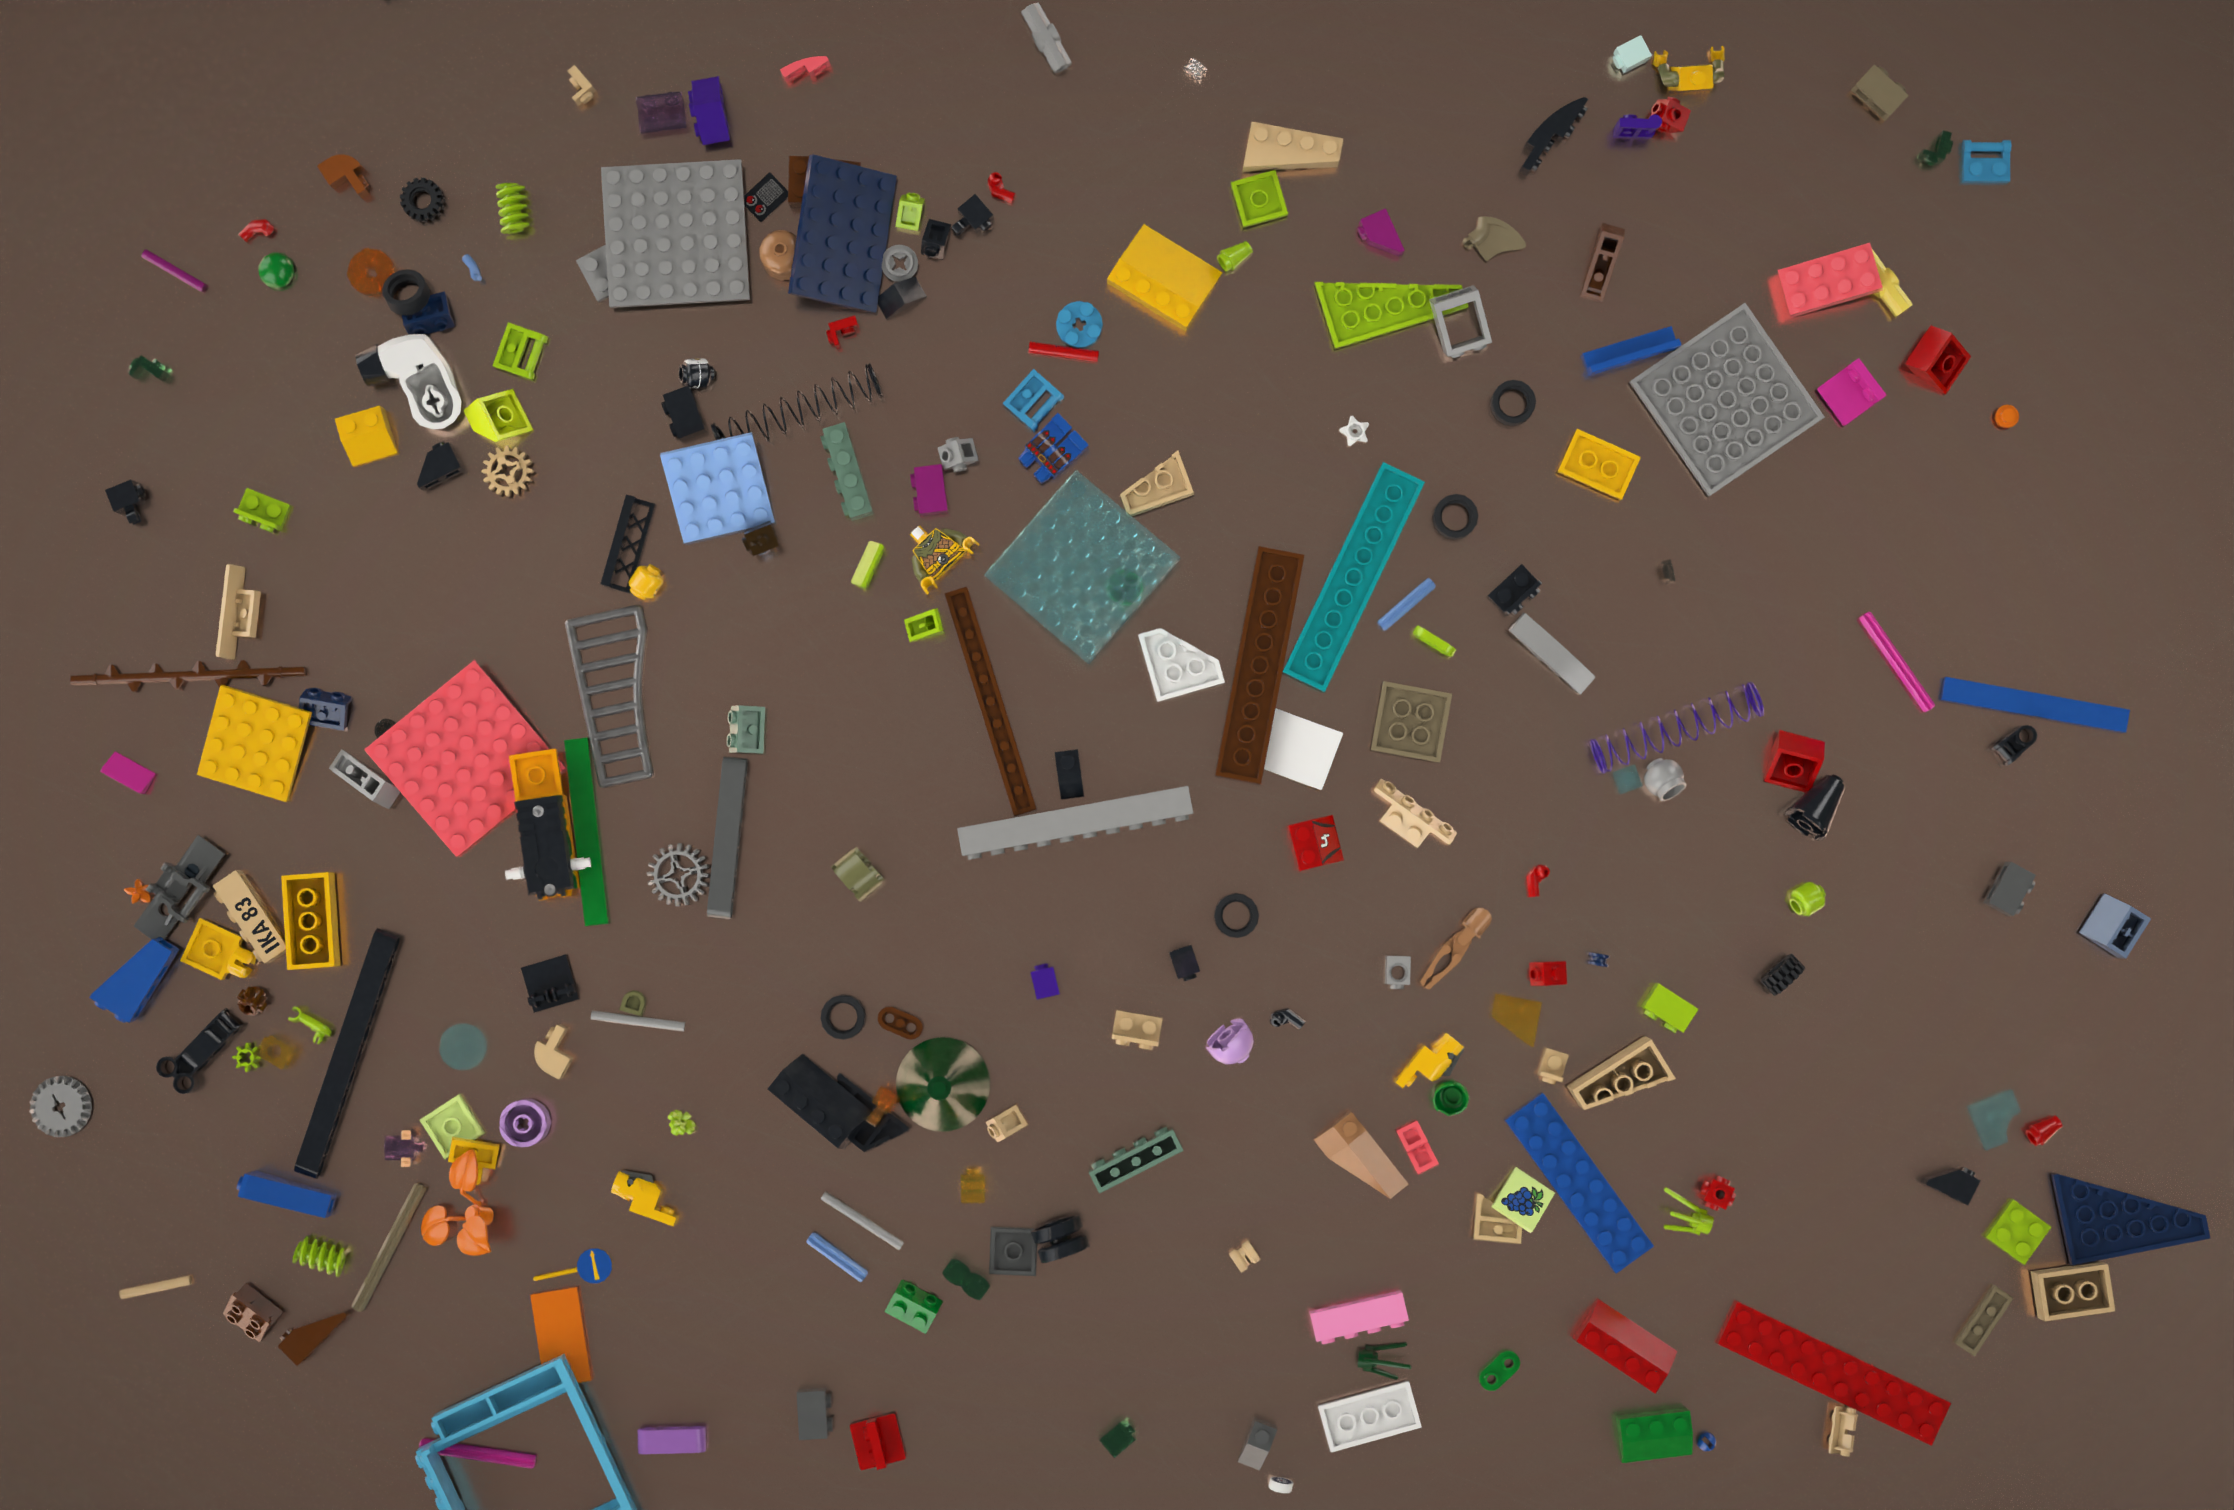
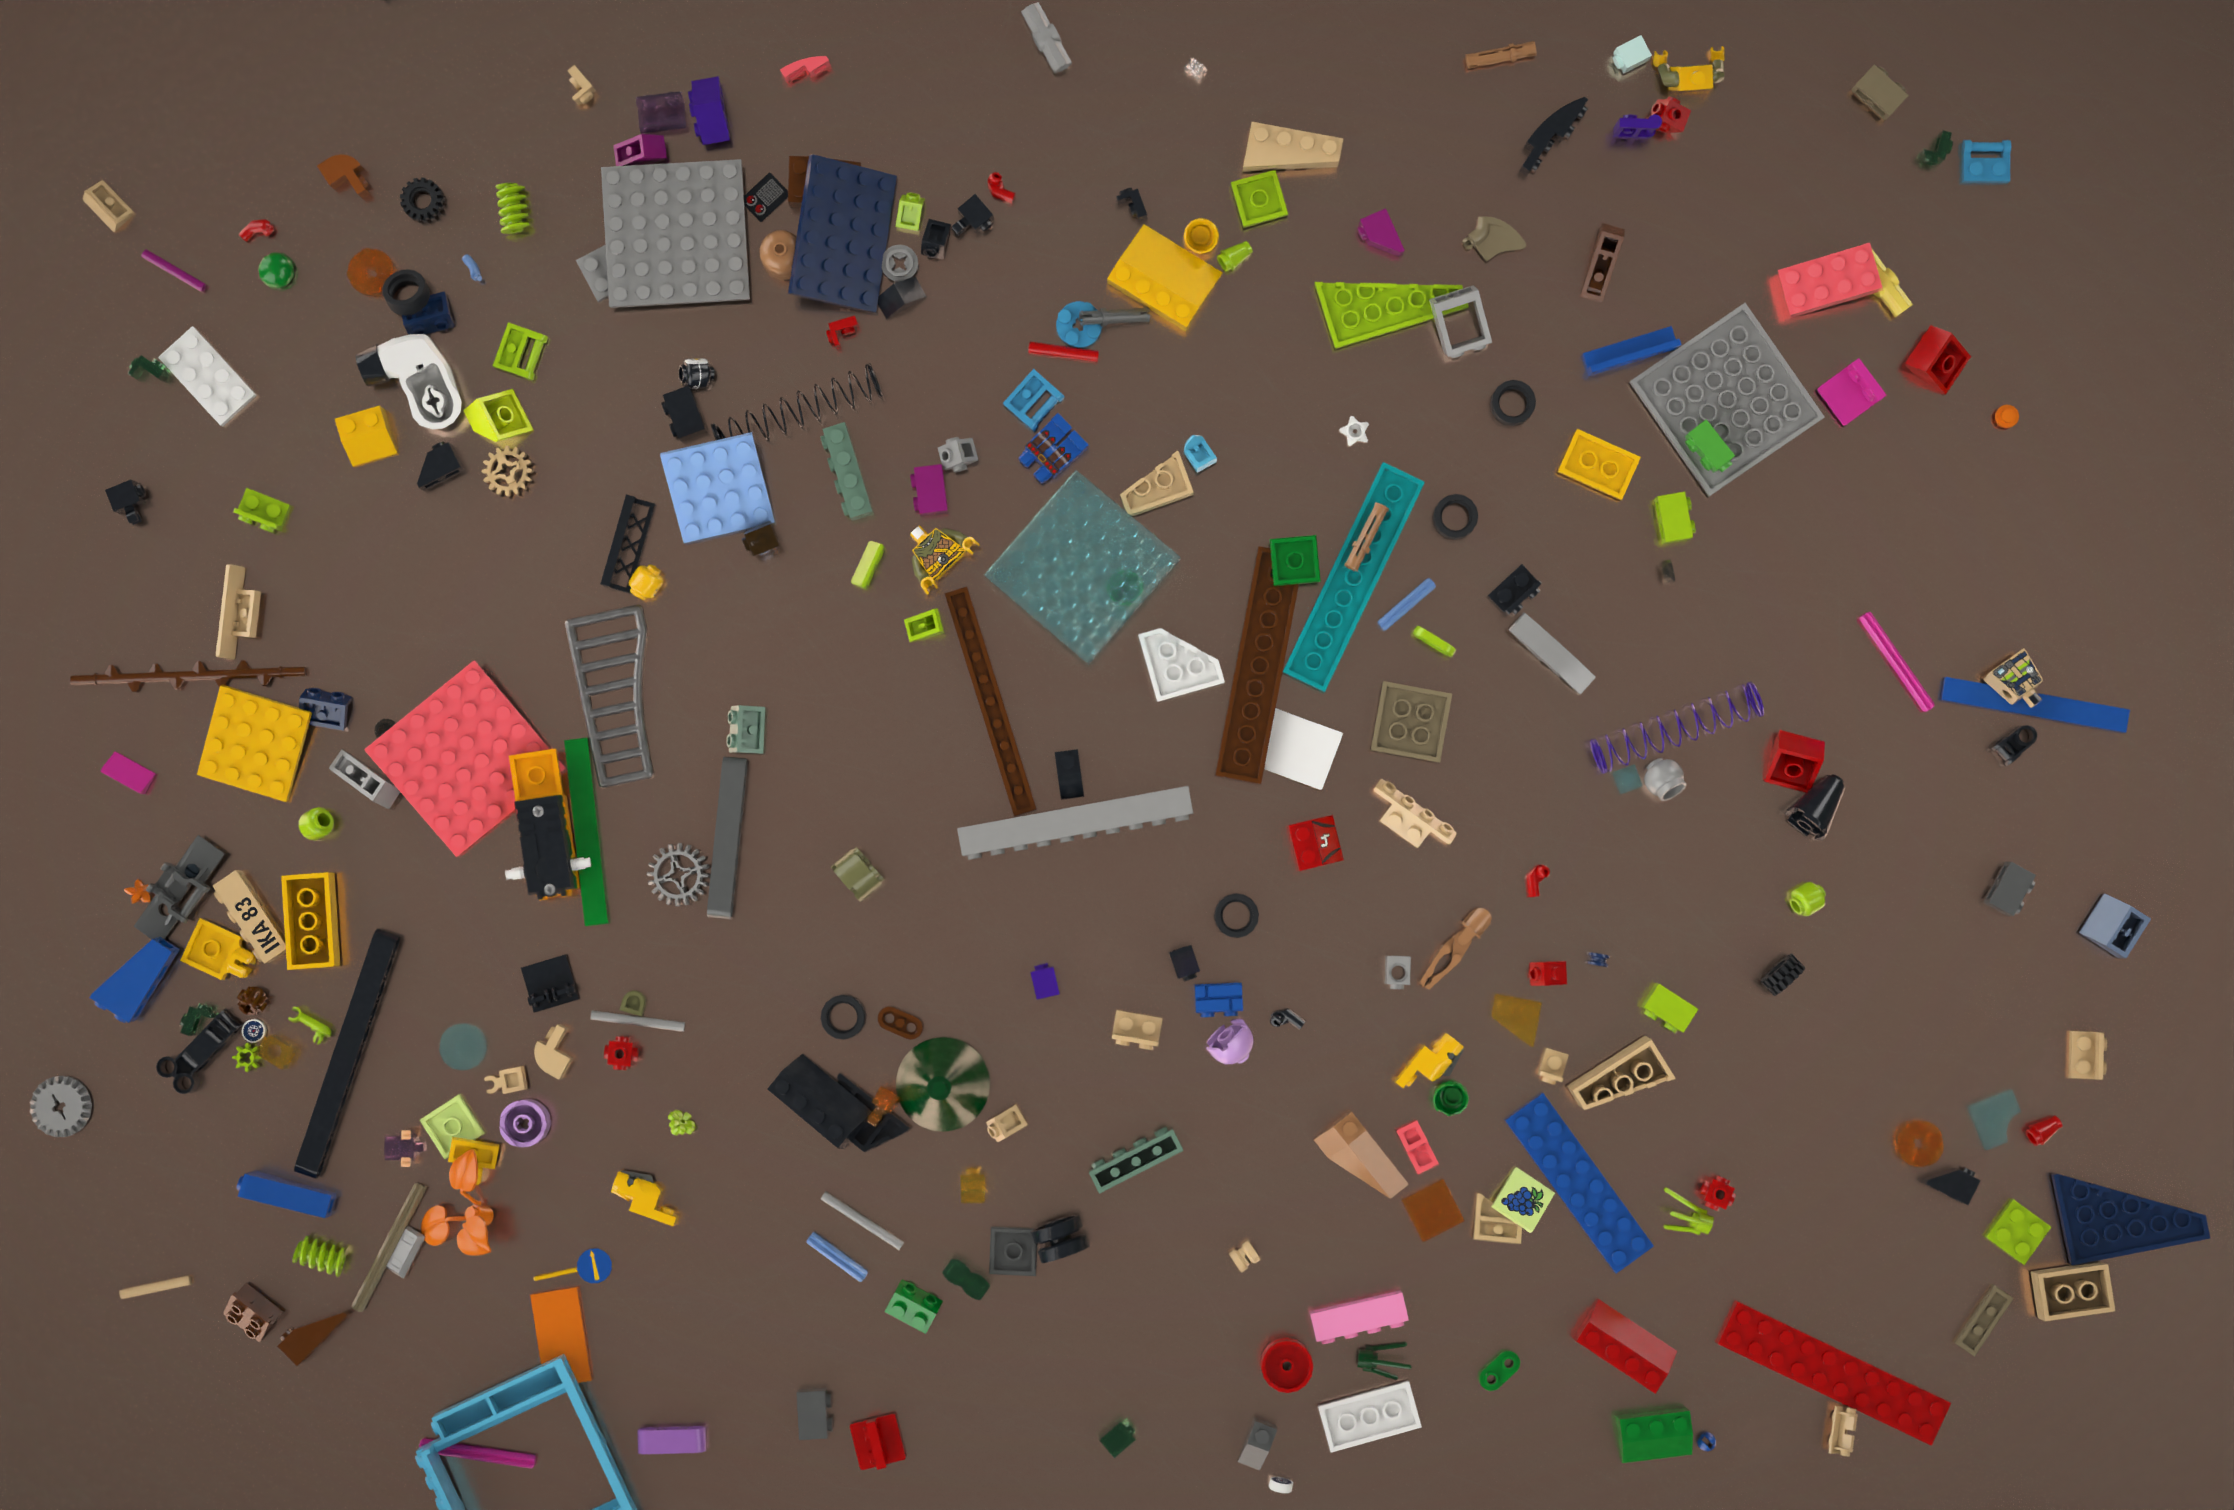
(107, 205): none -> tan slope
(192, 1019): none -> clear green bracket
(207, 376): none -> white plate
(254, 1030): none -> tile
(316, 823): none -> lime head
(405, 1251): none -> light grey tile
(510, 1080): none -> tan plate
(630, 1051): none -> red brick
(640, 150): none -> magenta slope
(1116, 316): none -> dark grey pin
(1136, 207): none -> black bracket
(1199, 453): none -> medium azure plate
(1201, 235): none -> yellow hair
(1218, 998): none -> blue brick
(1281, 1351): none -> red wheel
(1295, 560): none -> green tile
(1354, 561): none -> medium nougat pin
(1432, 1210): none -> clear orange tile
(1509, 53): none -> medium nougat pin
(1674, 517): none -> lime brick
(1710, 447): none -> bright green brick
(1932, 1140): none -> clear orange plate
(2016, 679): none -> torso
(2087, 1055): none -> tan bracket

